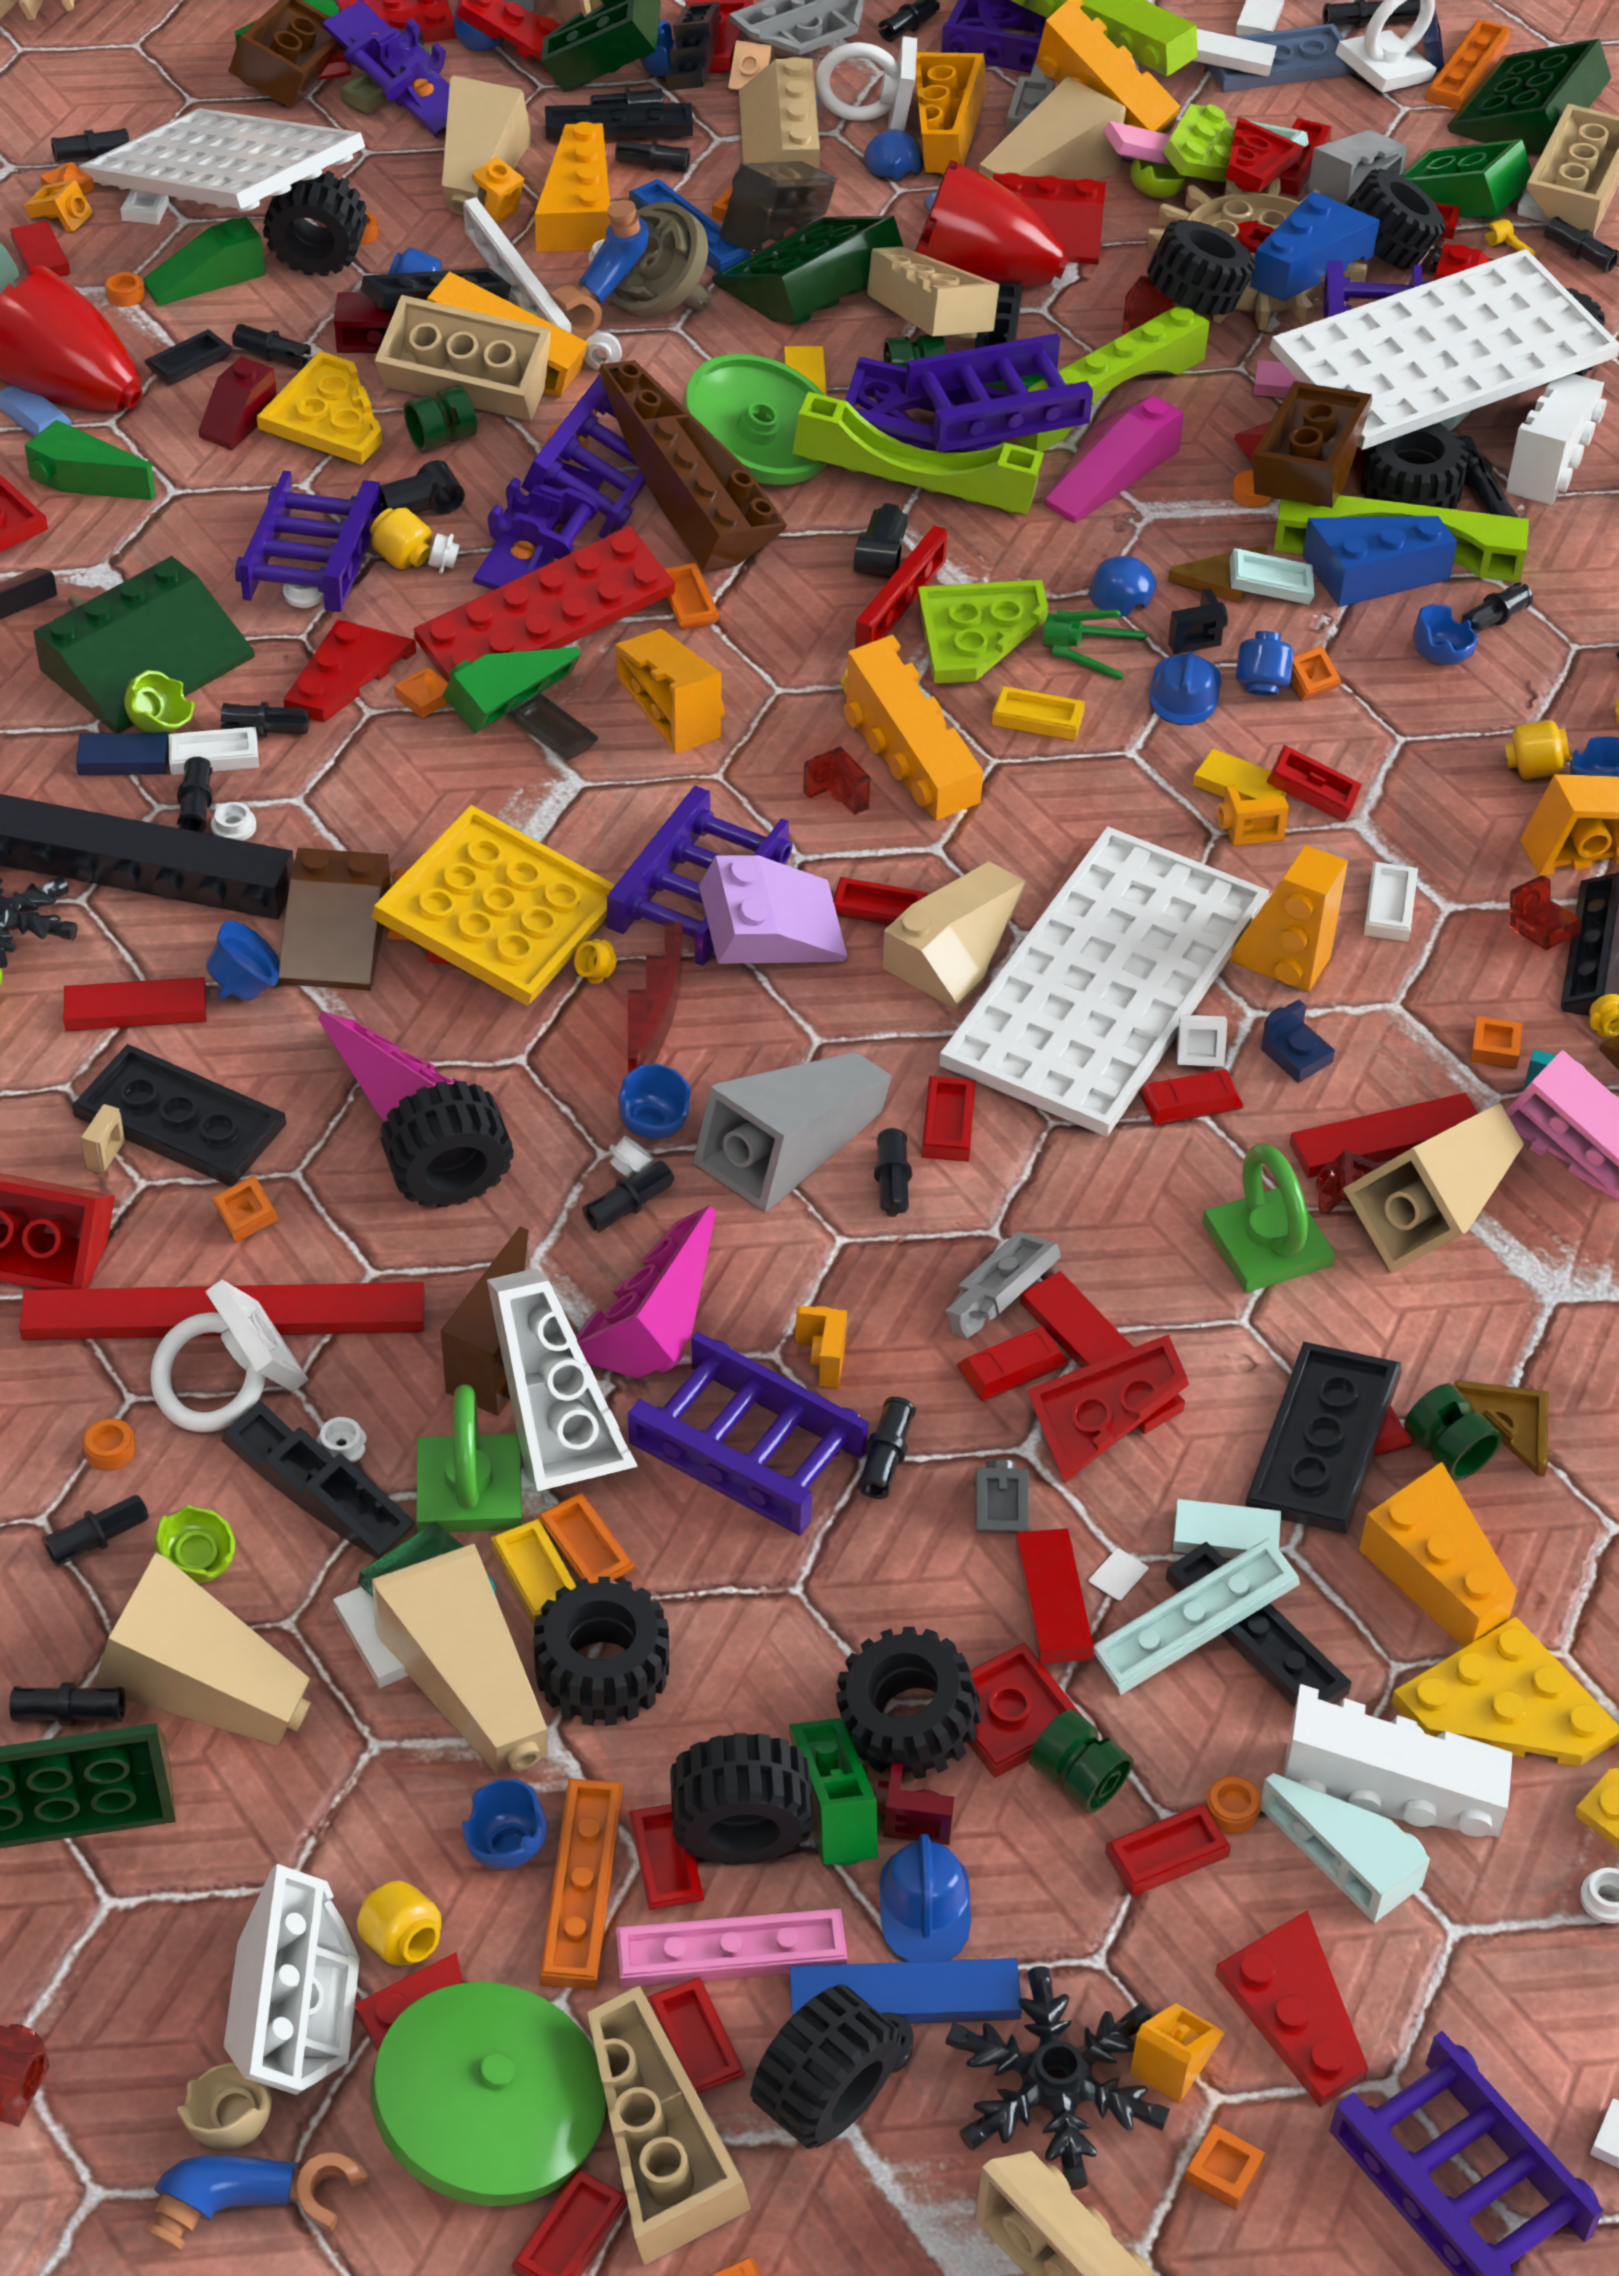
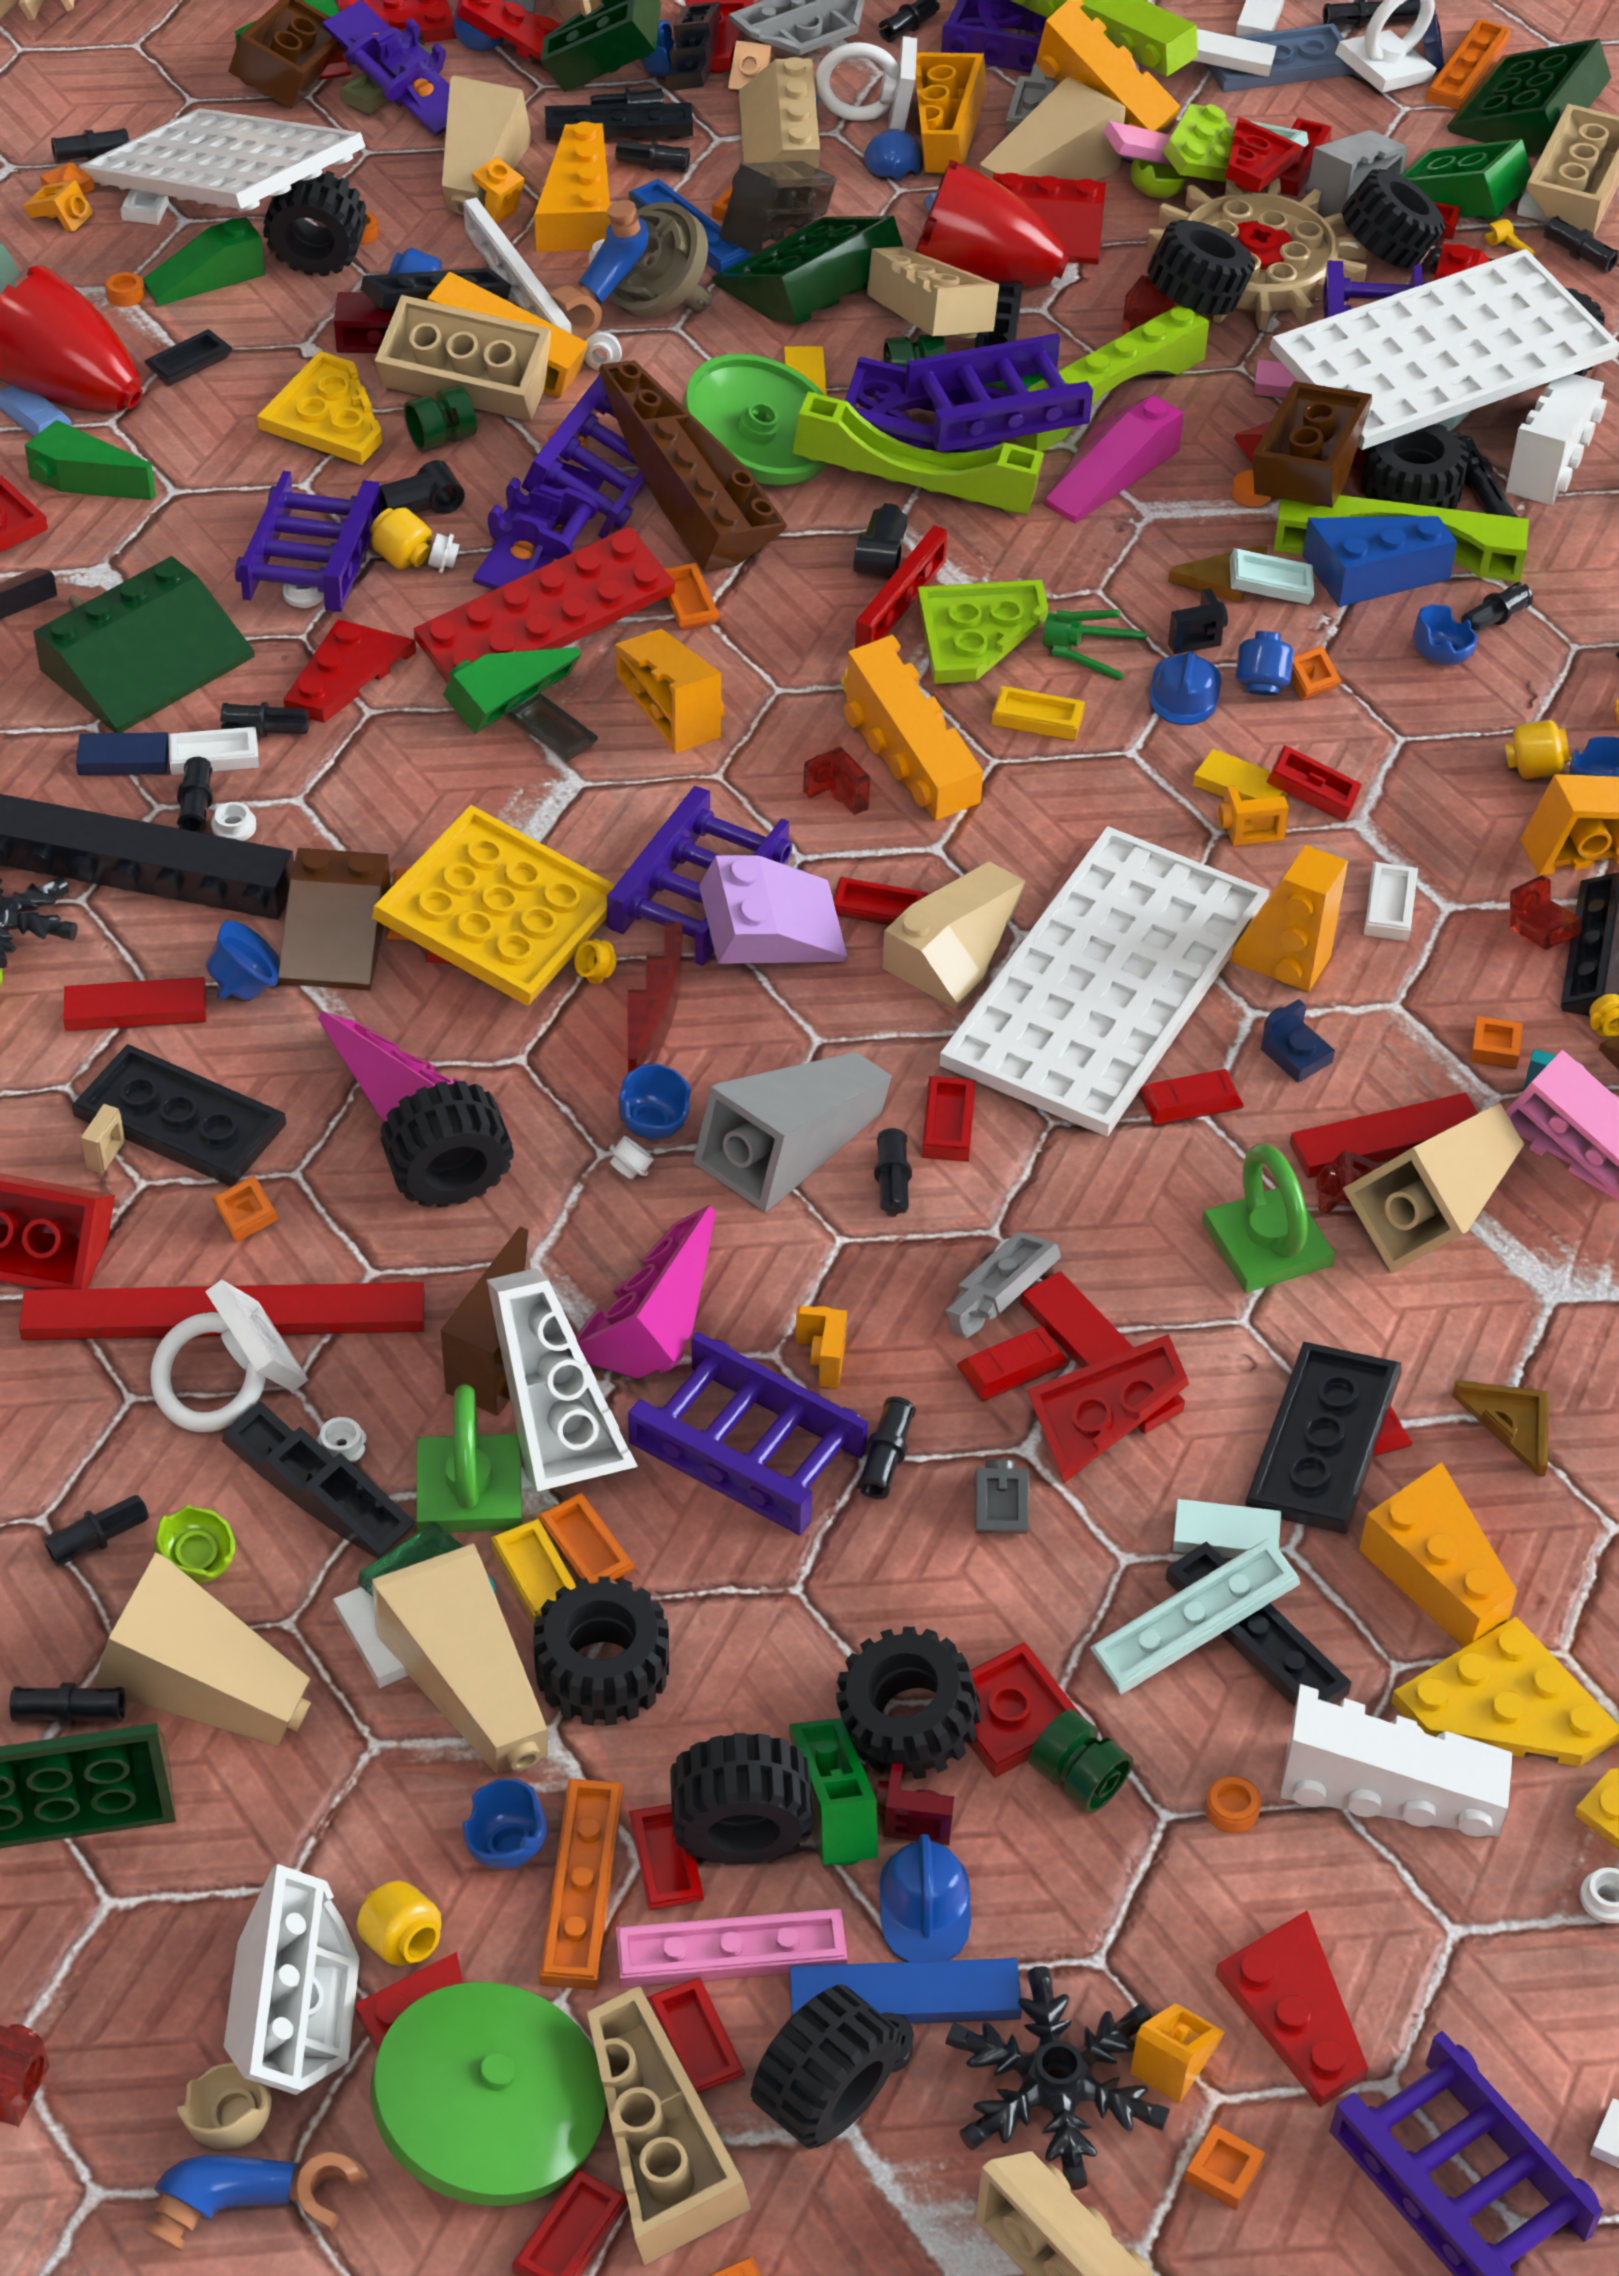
(40, 247): red tile -> none
(109, 1444): orange tile -> none
(157, 703): lime hair -> none
(236, 401): dark red slope -> none
(271, 345): black axle -> none
(422, 692): orange tile -> none
(628, 1196): black axle -> none
(1054, 1596): red tile -> none
(1118, 1574): white sticker -> none
(1122, 584): blue hair -> none
(1167, 1849): red tile -> none
(1201, 1040): white tile -> none
(1299, 248): blue wedge -> none
(1352, 1846): light aqua slope -> none
(1458, 1437): dark green wheel -> none

